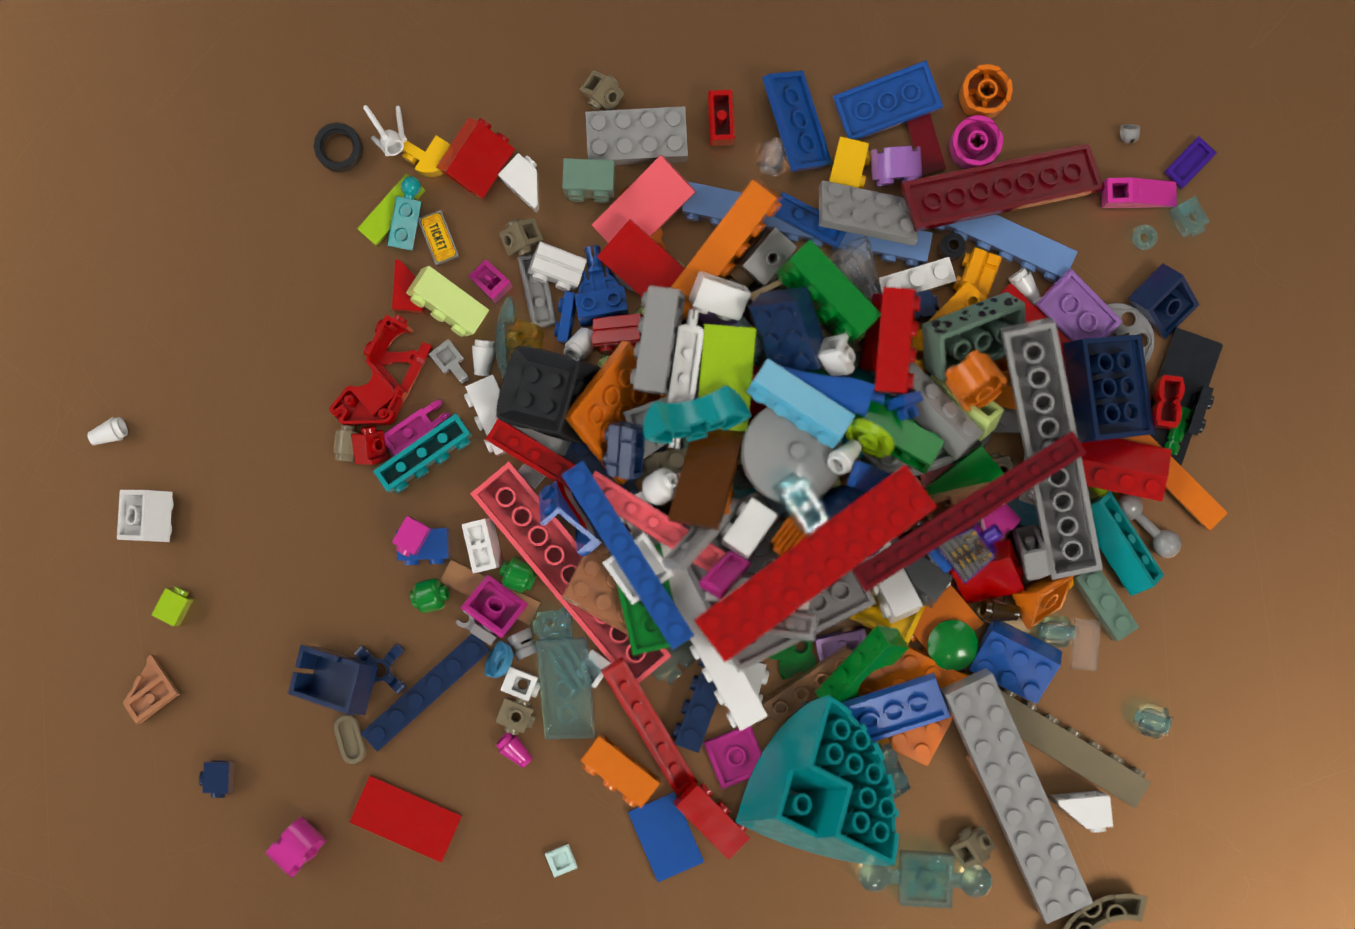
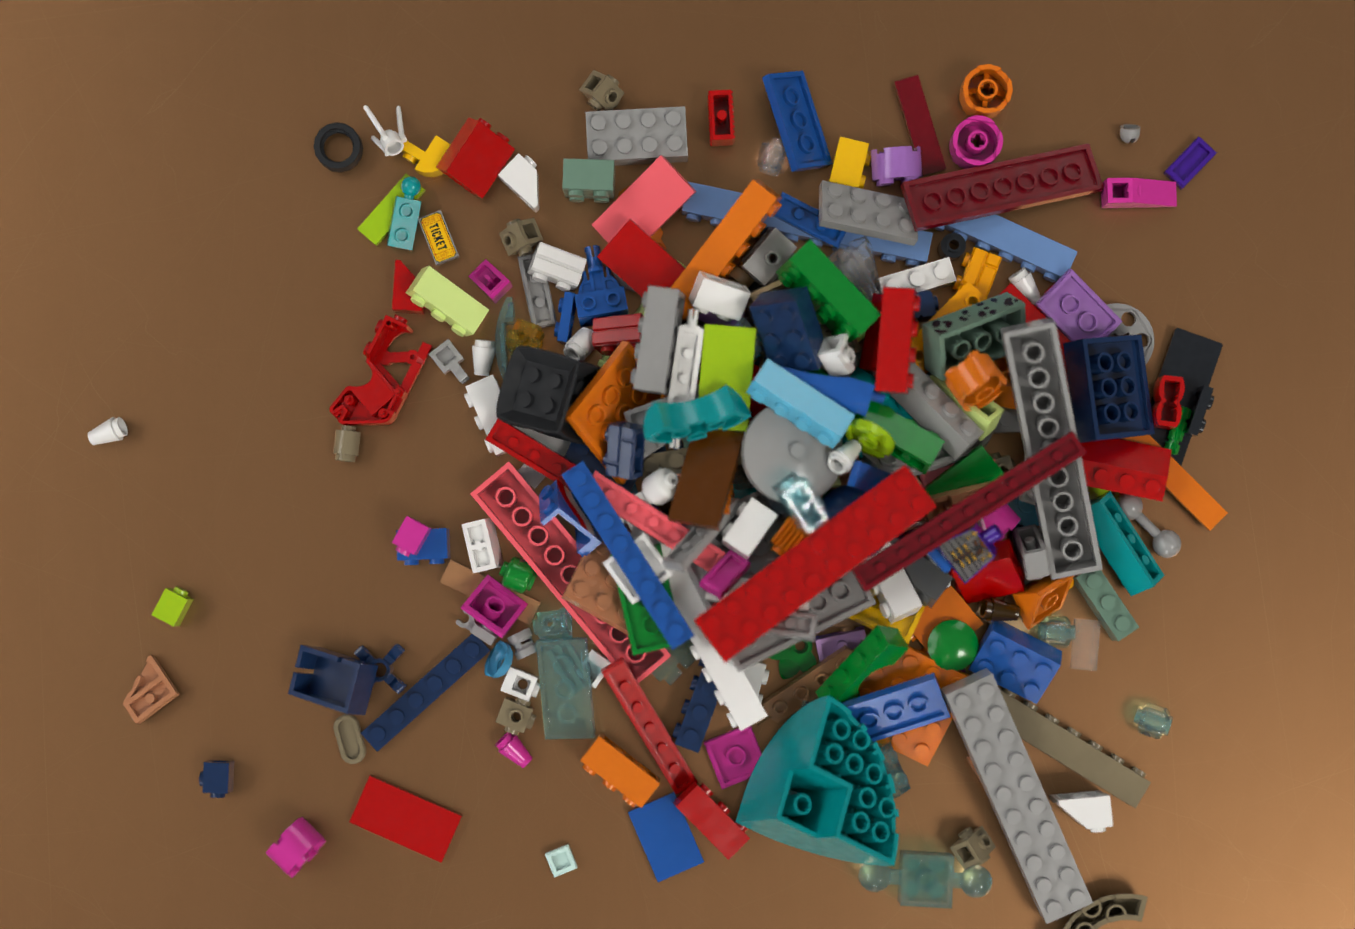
(145, 515): white slope -> none
(369, 446): red brick -> none
(413, 428): dark pink hinge -> none
(423, 453): teal brick -> none
(429, 595): green head -> none
(888, 101): blue tile -> none
(905, 405): blue tile -> none
(1150, 232): clear light blue plate -> none
(1164, 300): dark blue slope -> none
(1181, 213): clear light blue brick -> none

